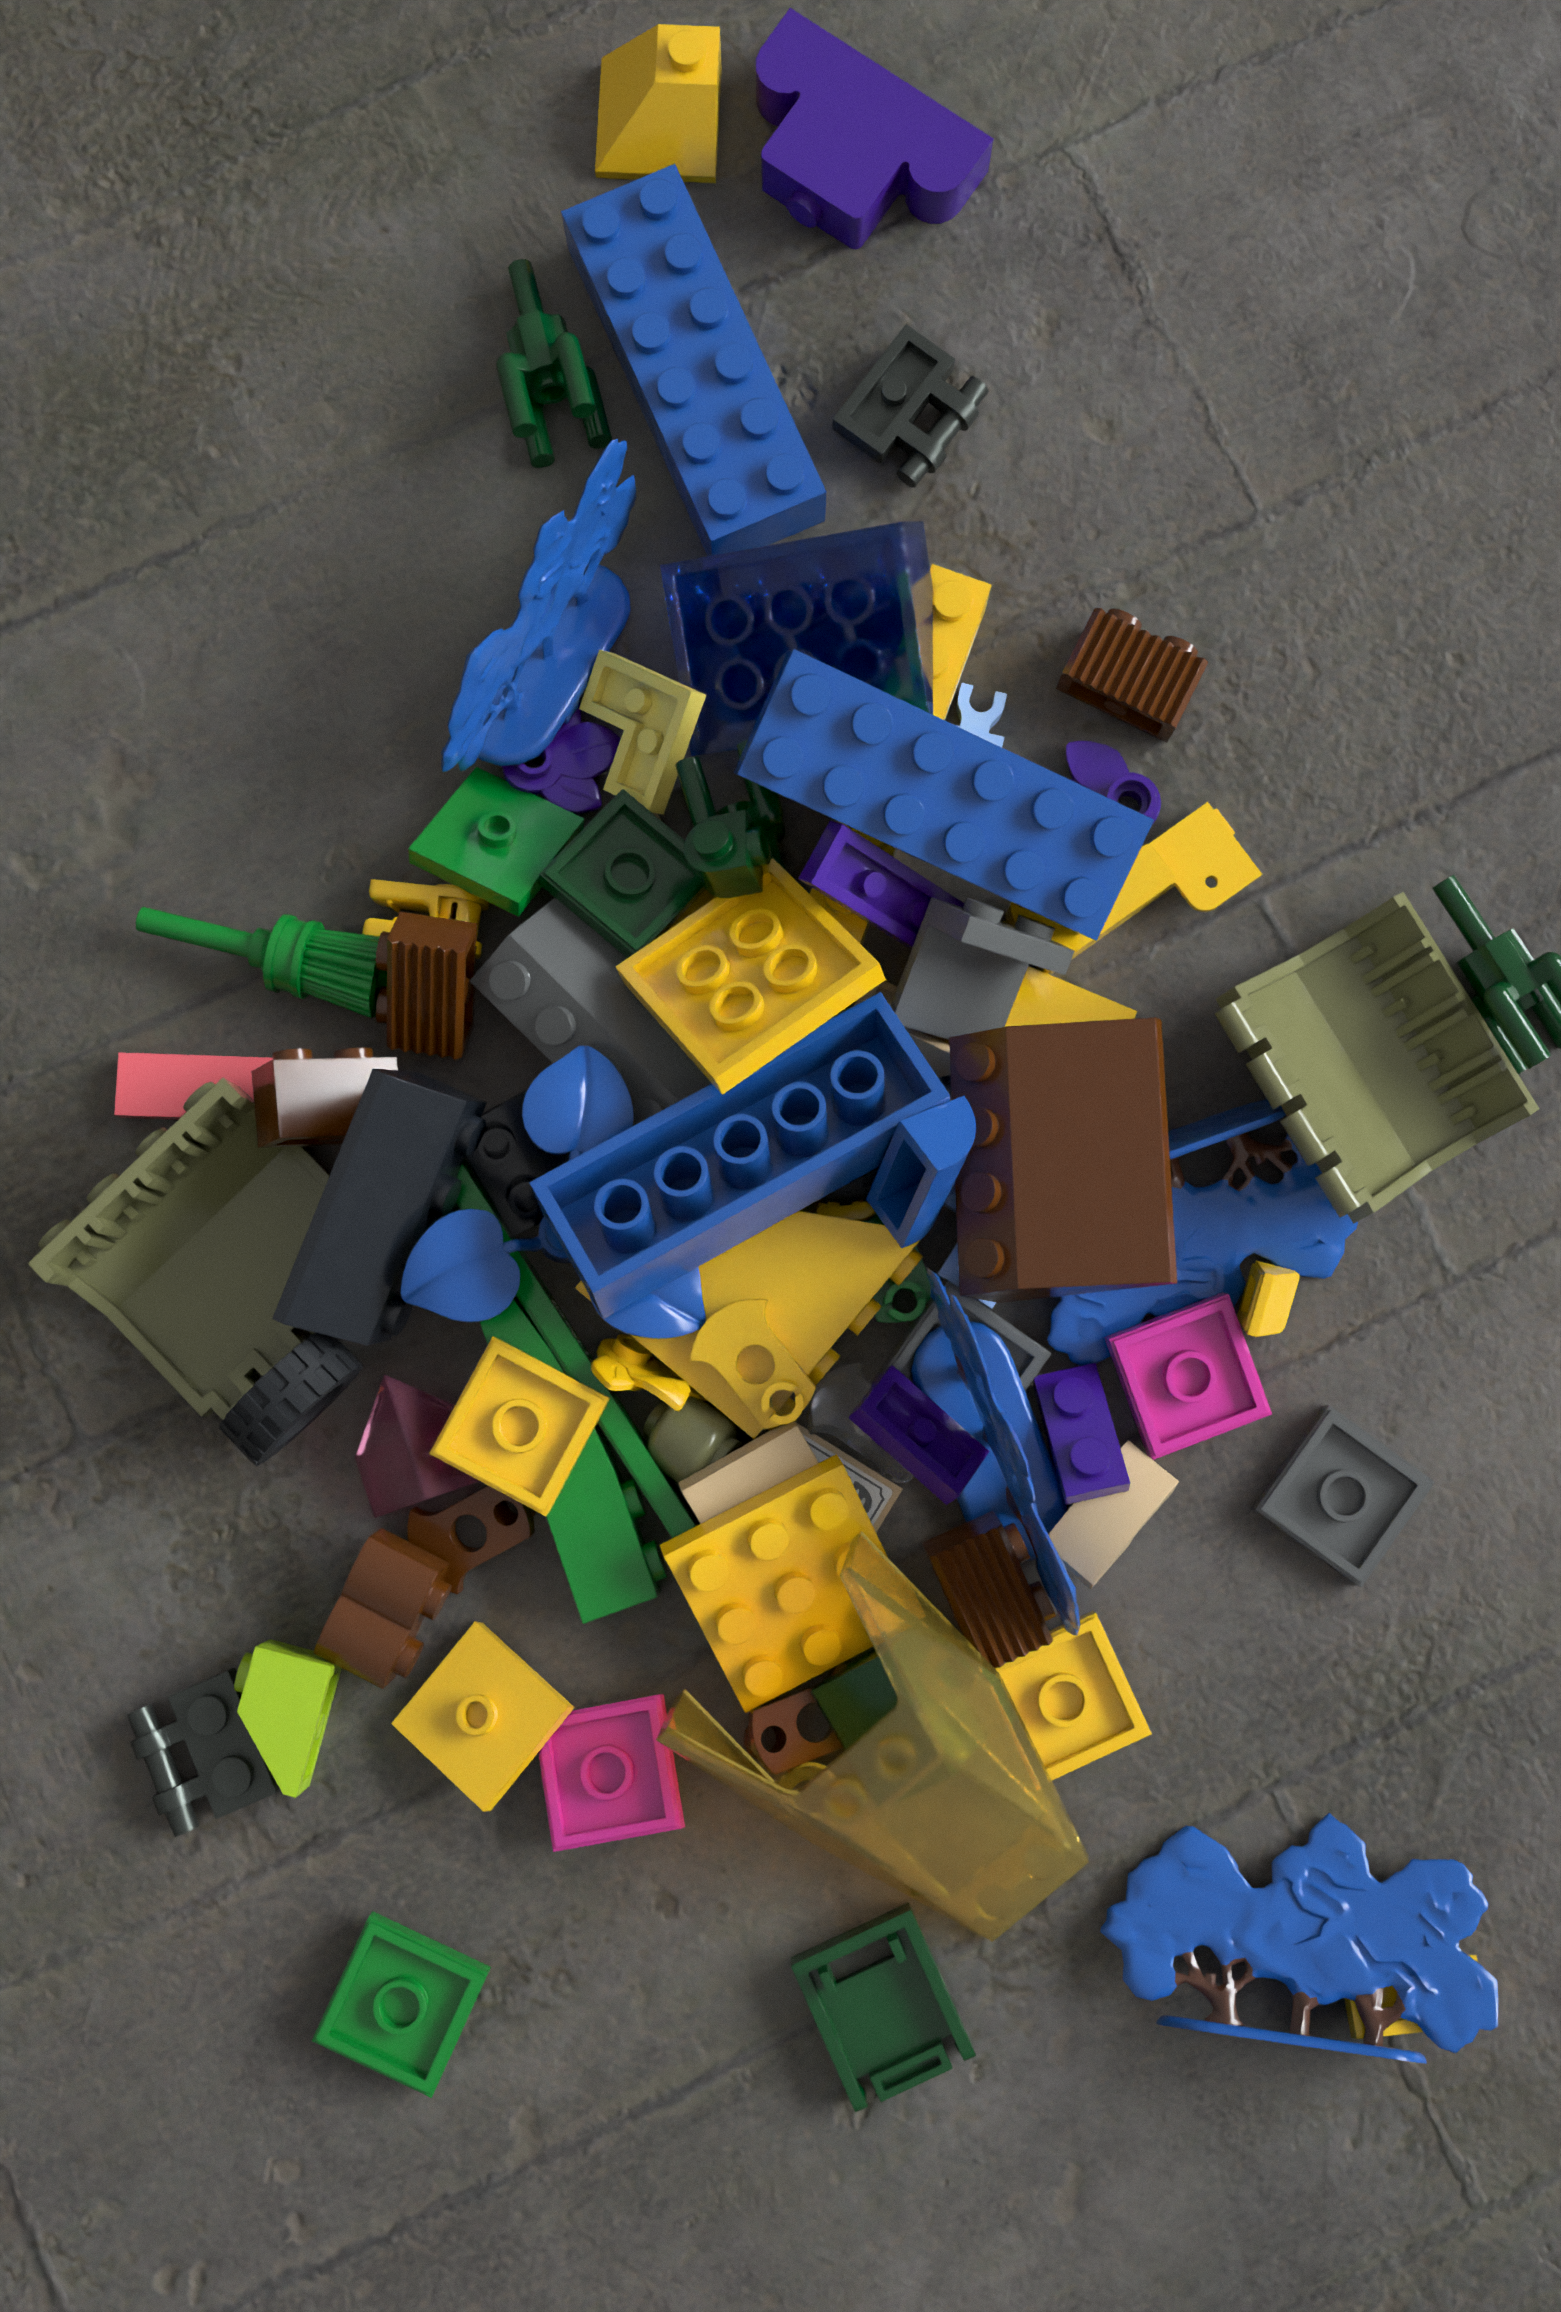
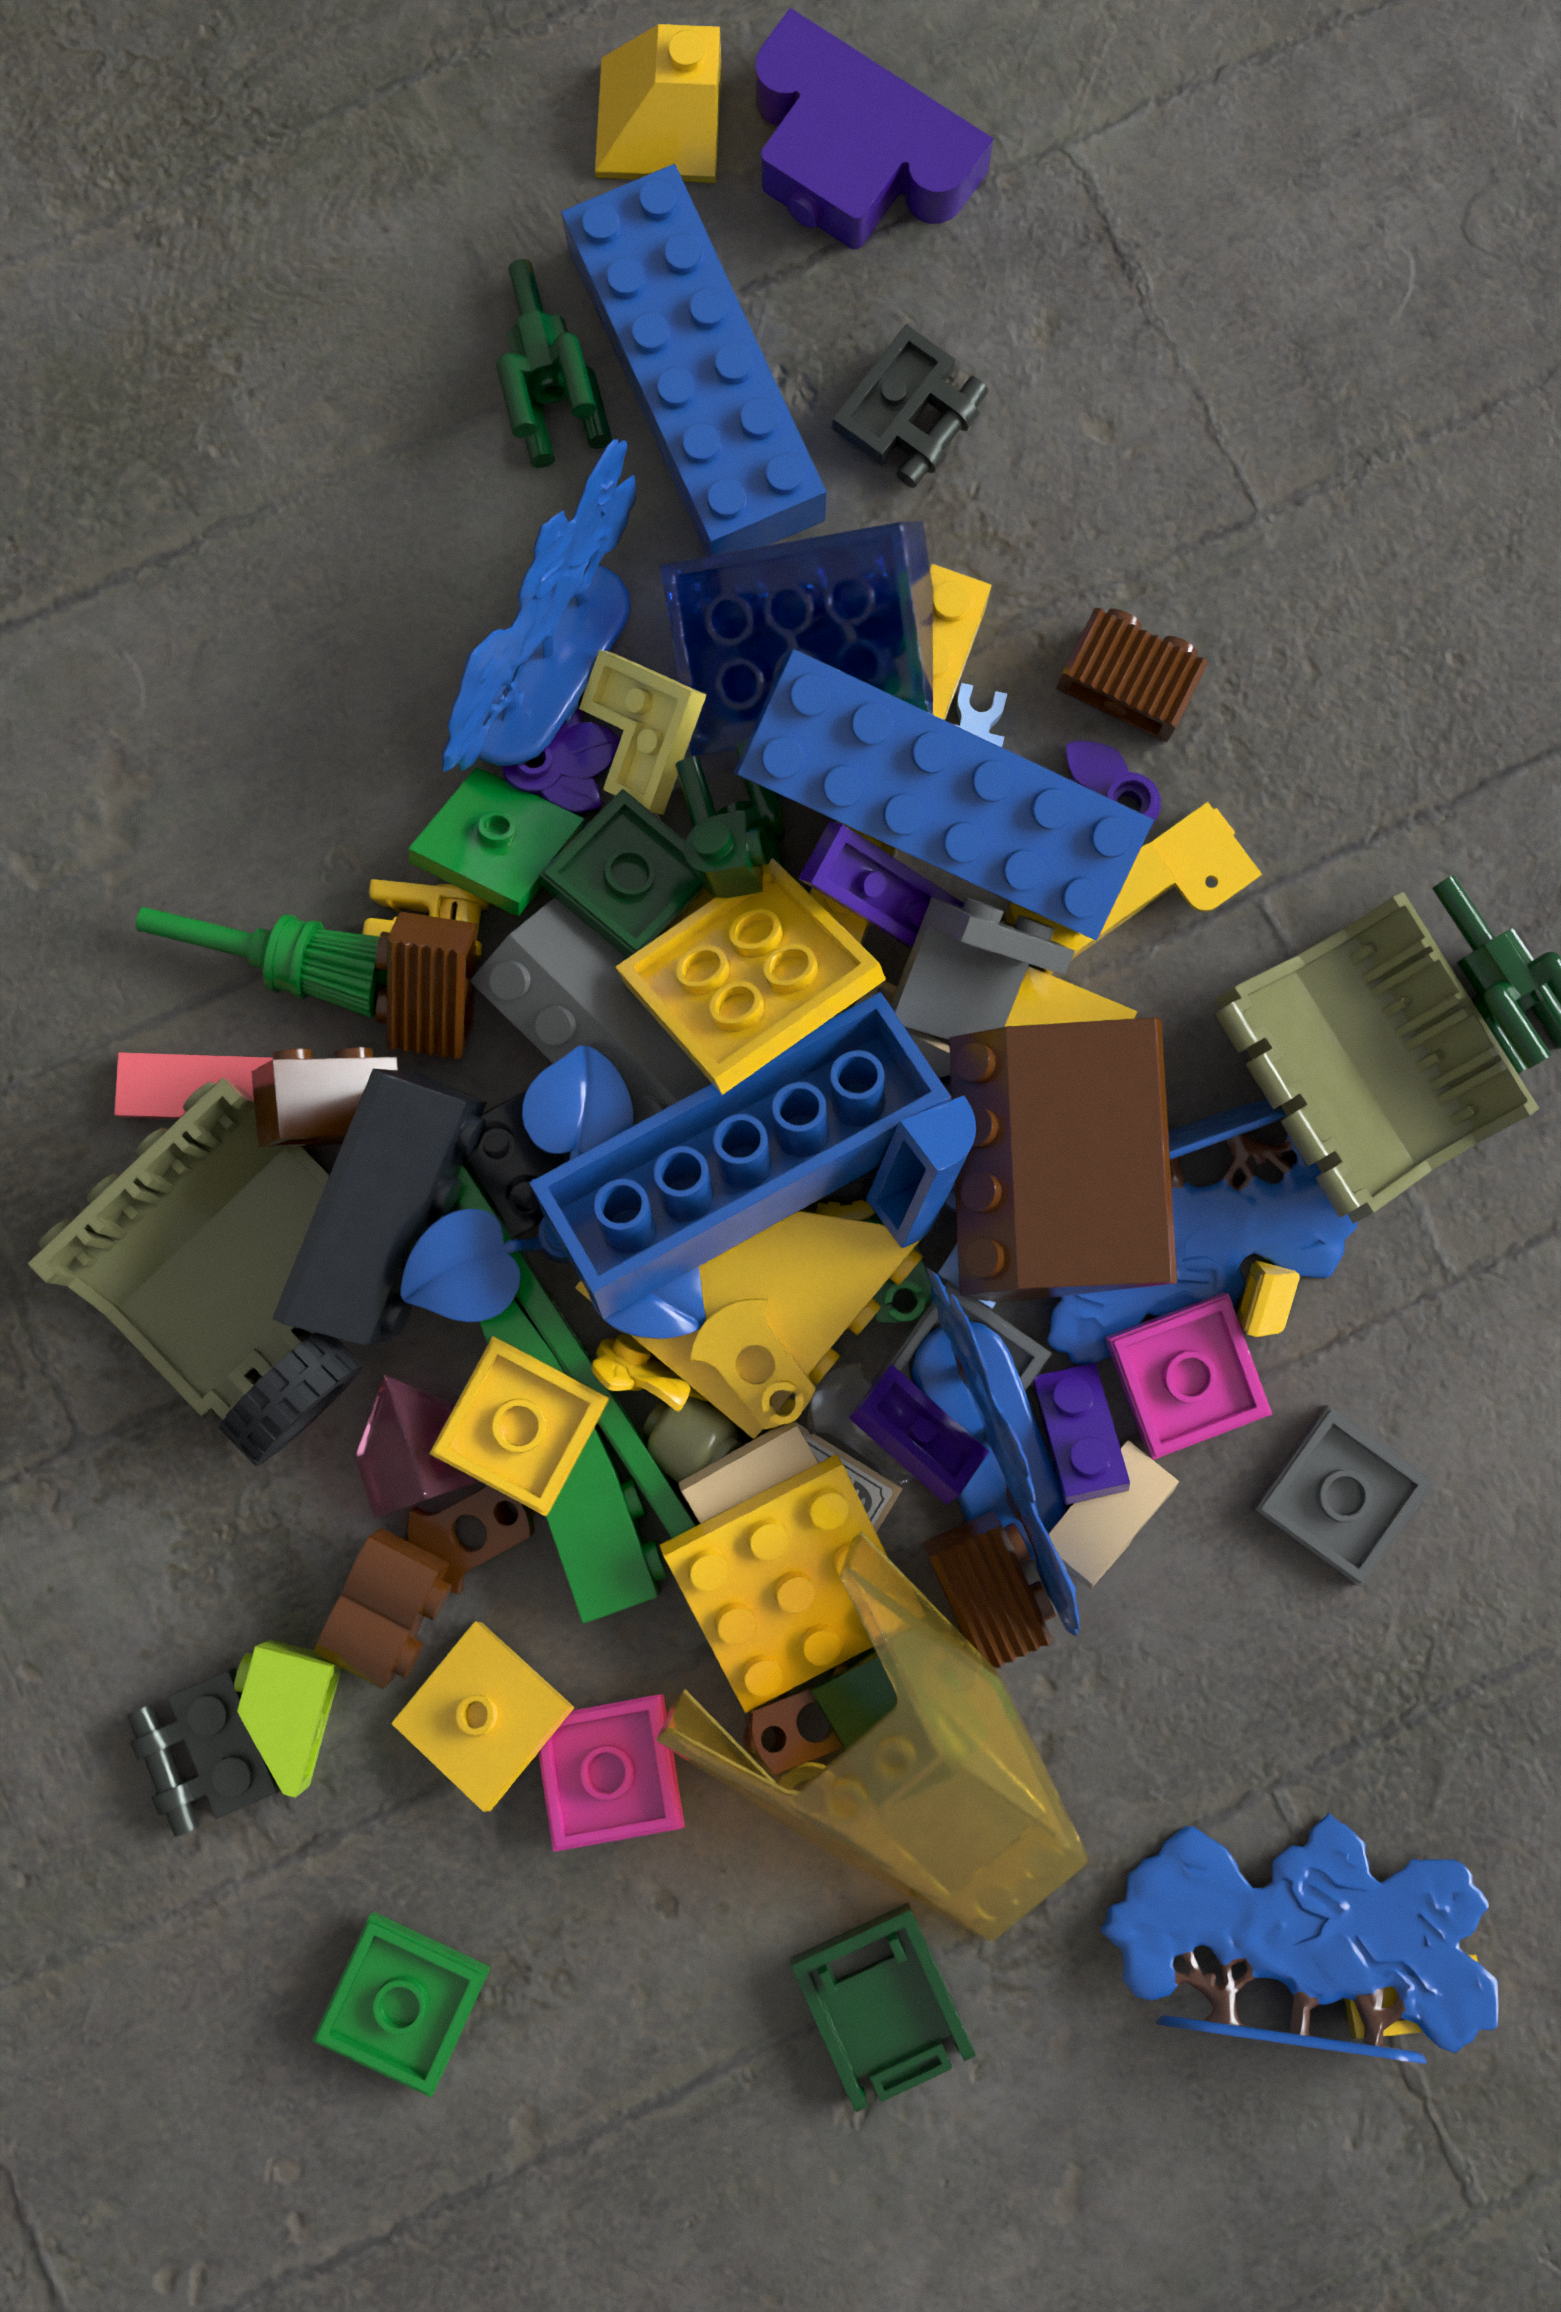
(1074, 1698): yellow plate -> none

